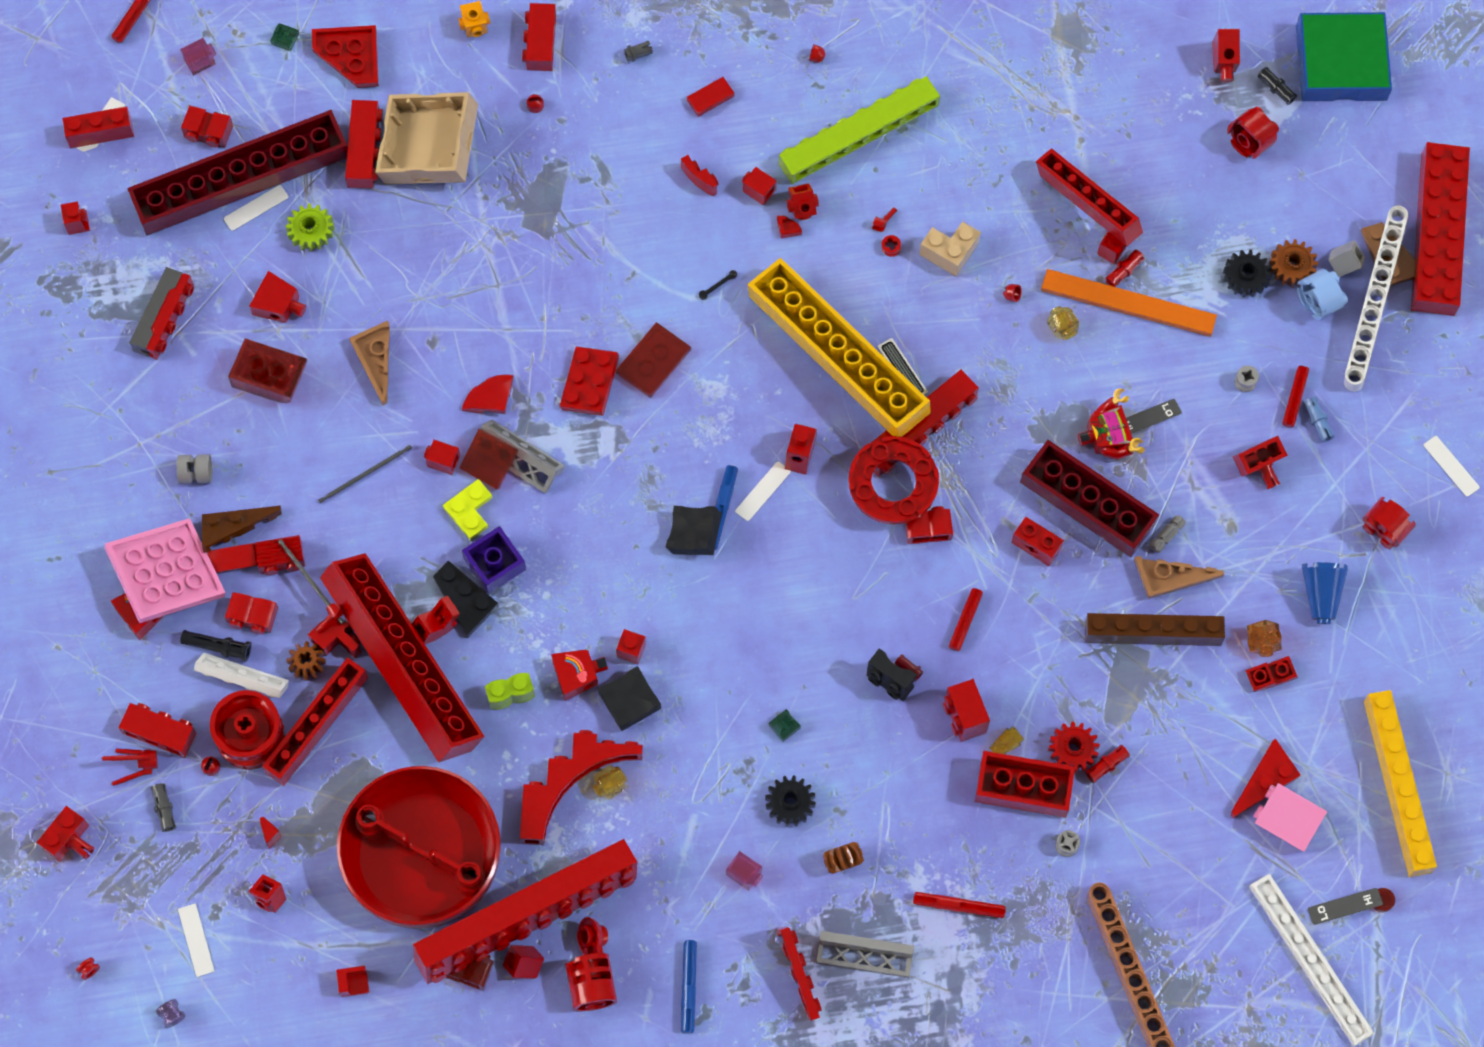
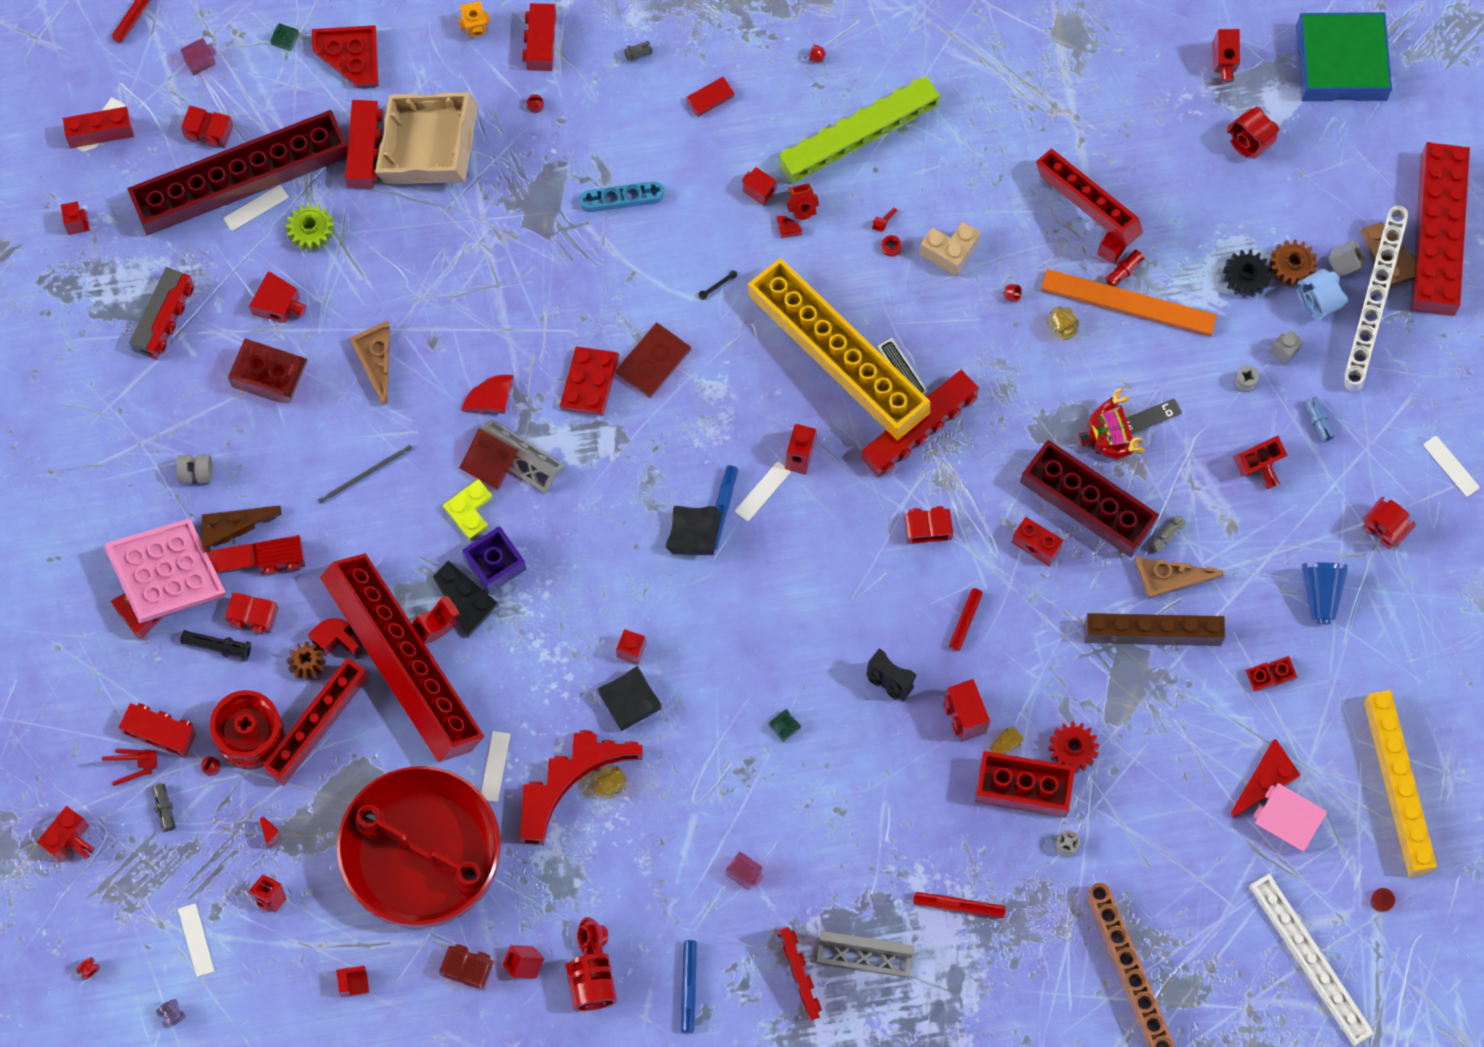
(241, 675): white plate -> none
(306, 575): dark grey piece -> none
(334, 613): red hand -> none
(442, 456): red brick -> none
(495, 765): none -> white sticker
(515, 689): lime brick -> none
(525, 912): red brick -> none
(577, 671): red torso -> none
(622, 200): none -> dark azure beam
(702, 179): red slope -> none
(790, 813): black gear -> none
(843, 857): dark orange gear -> none
(901, 450): red plate -> none
(904, 663): dark red pin -> none
(1107, 763): red pin -> none
(1264, 638): clear orange brick -> none
(1277, 85): black pin -> none
(1286, 347): none -> light grey brick
(1295, 396): red axle -> none
(1345, 906): dark grey sticker -> none

